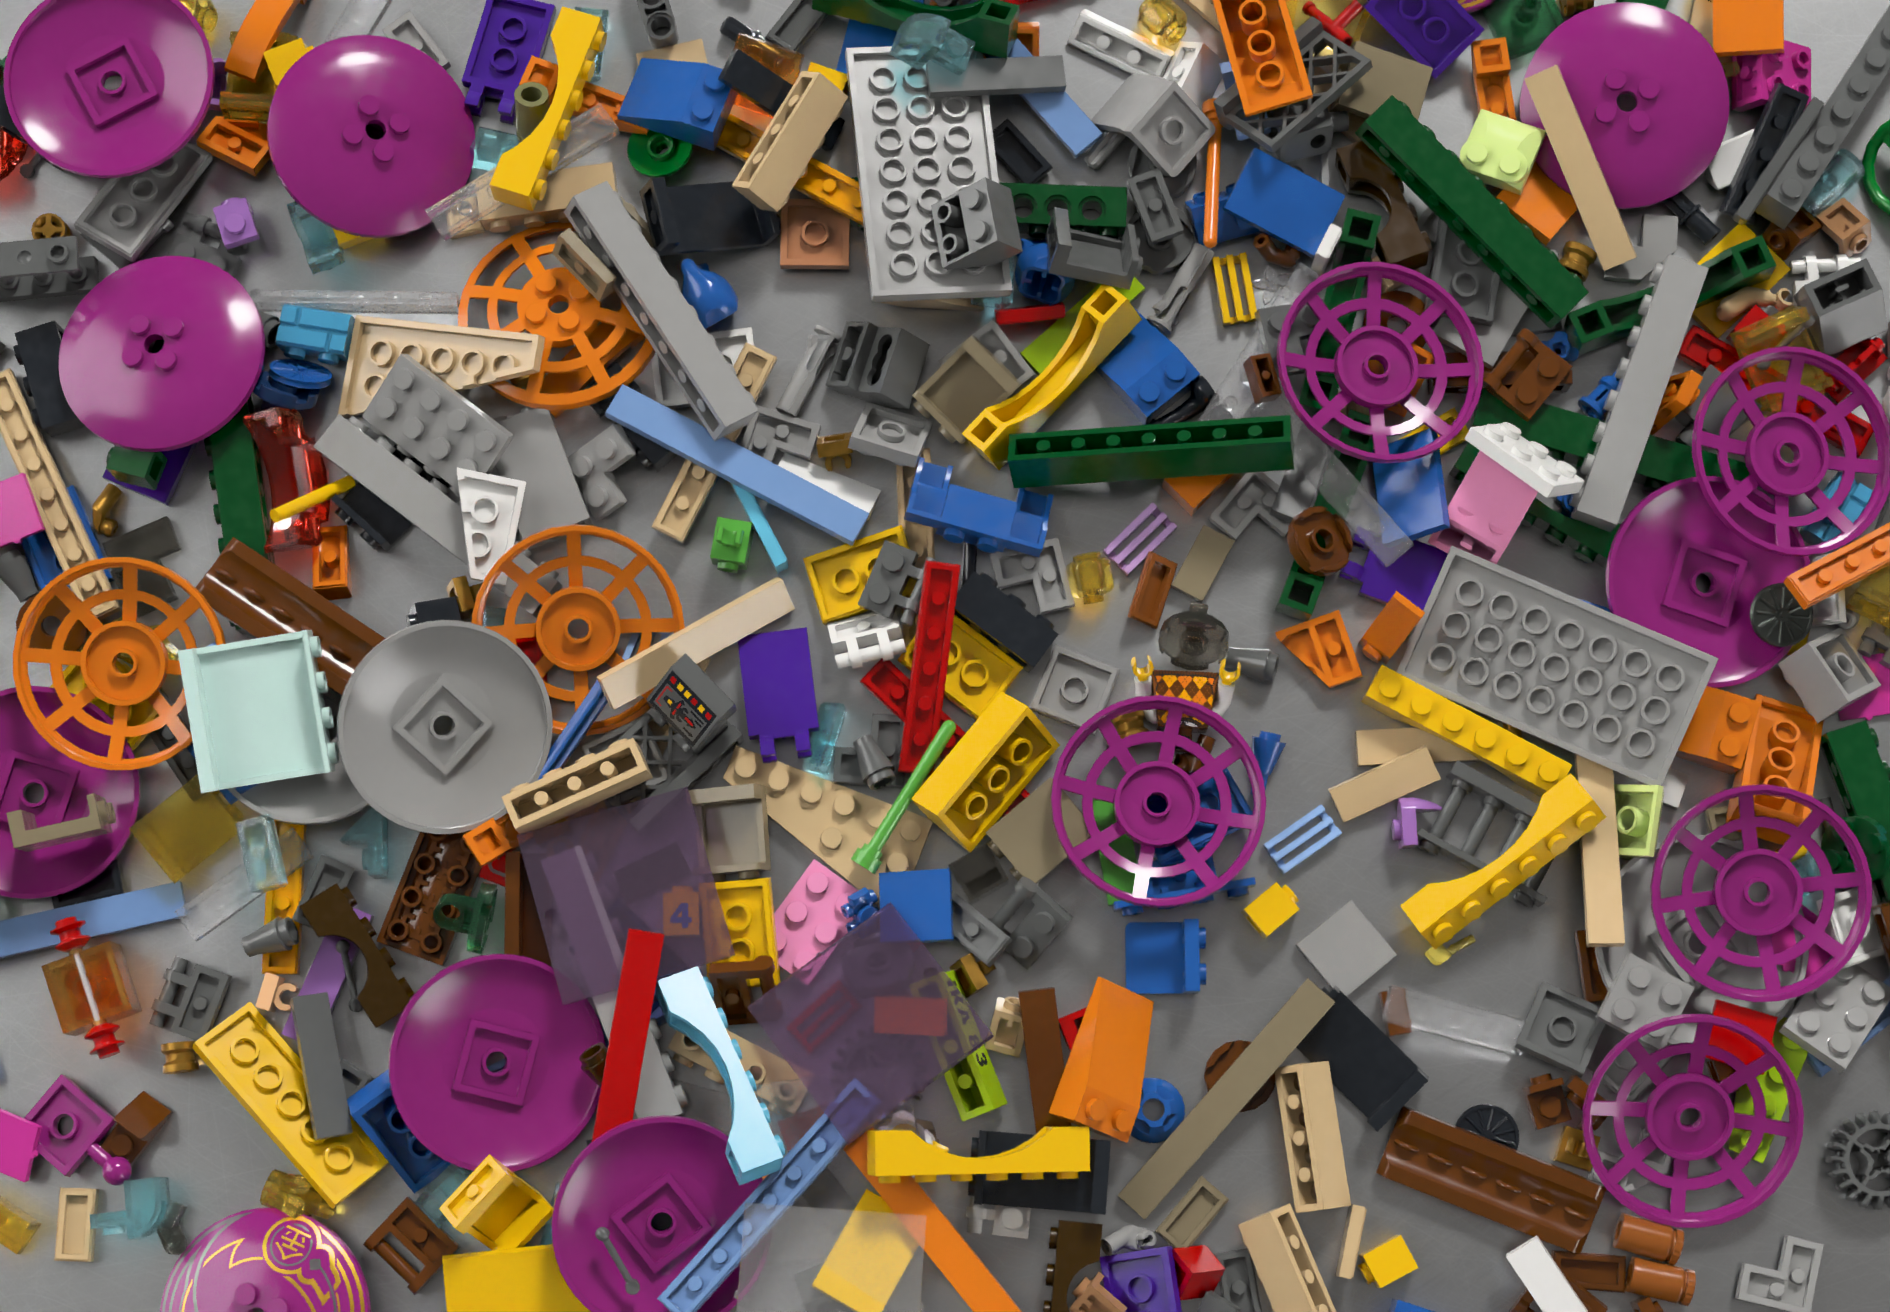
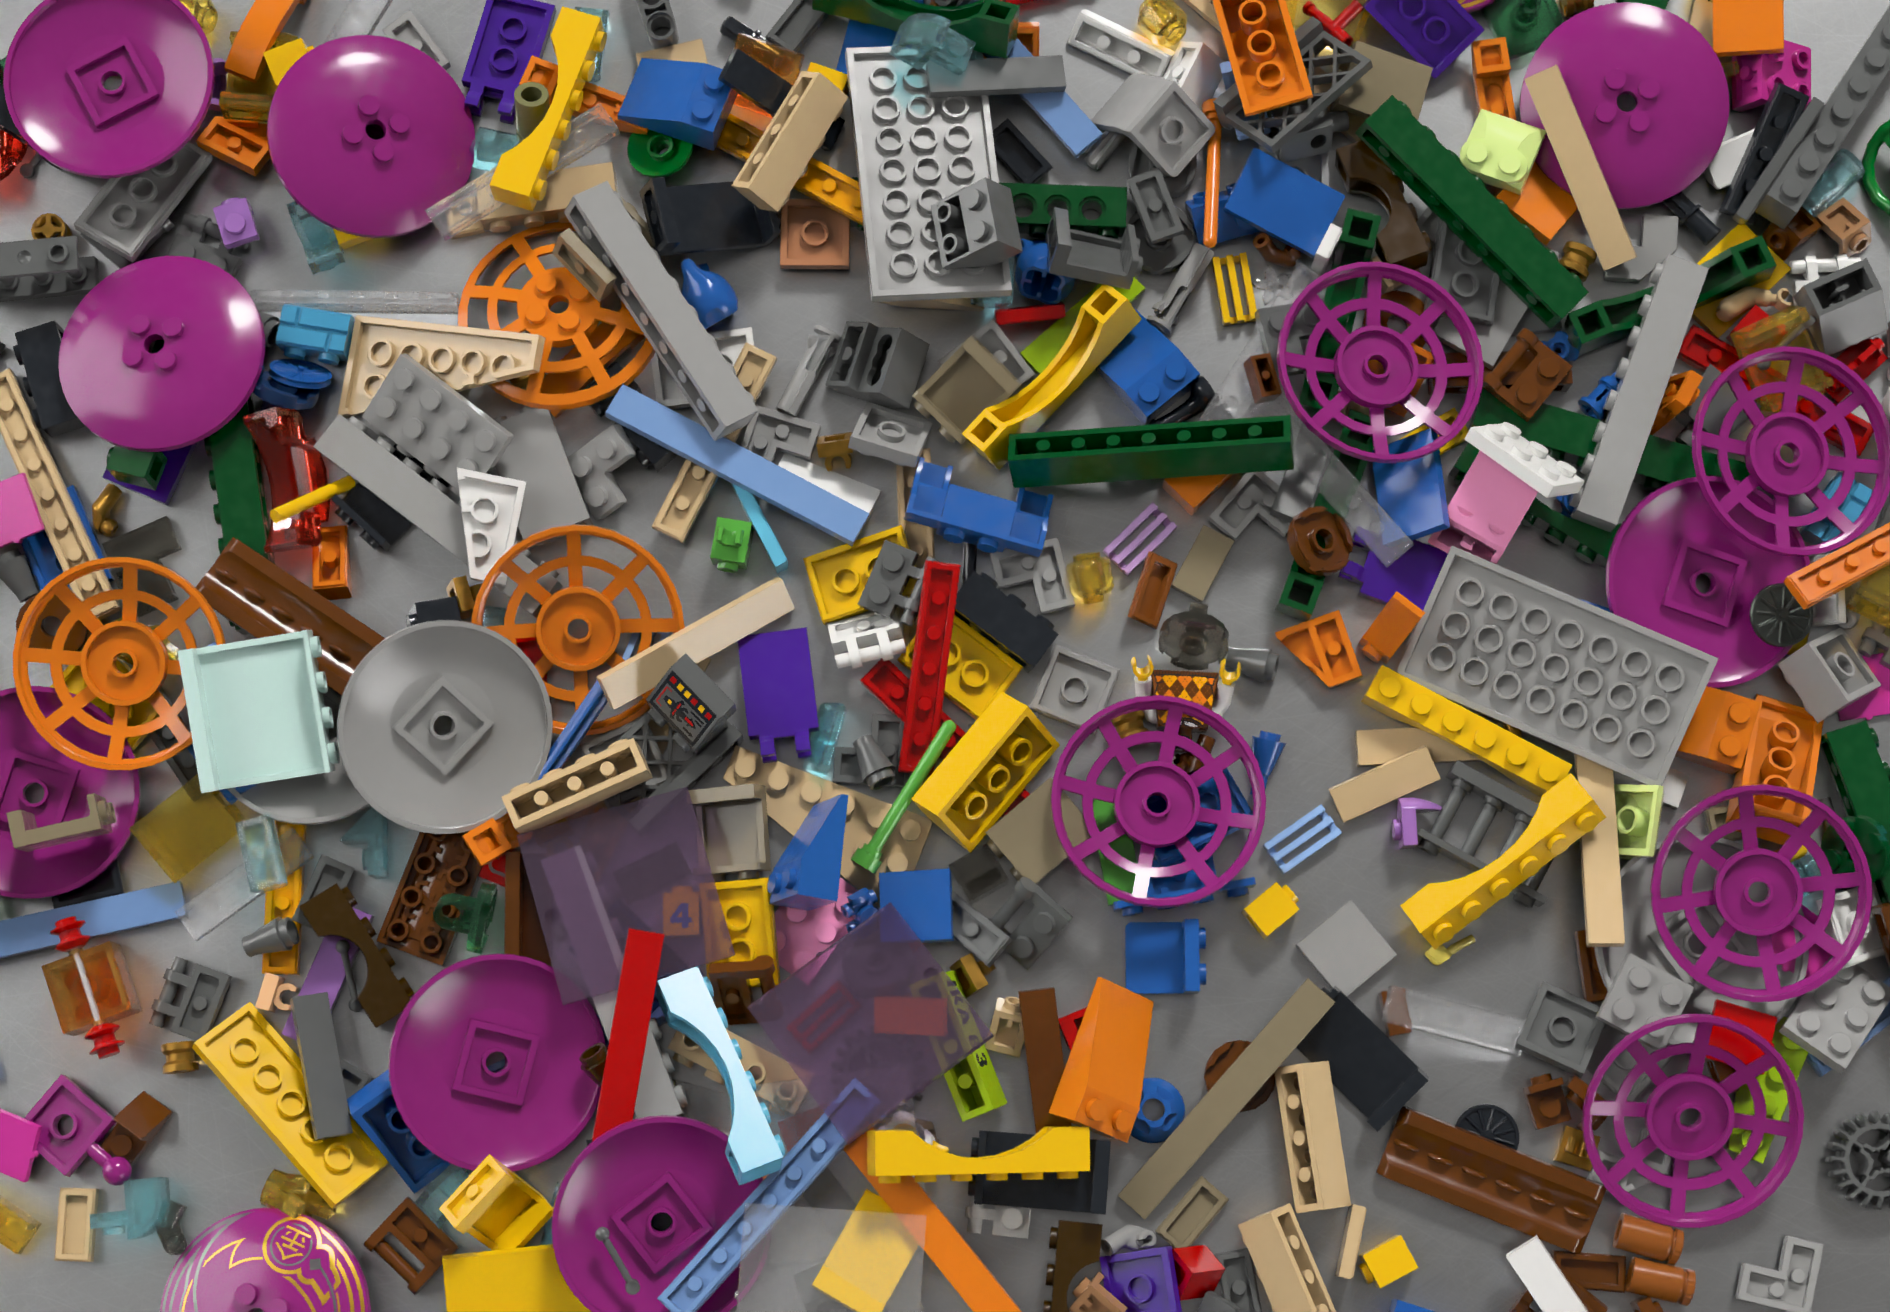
(811, 864): none -> blue slope

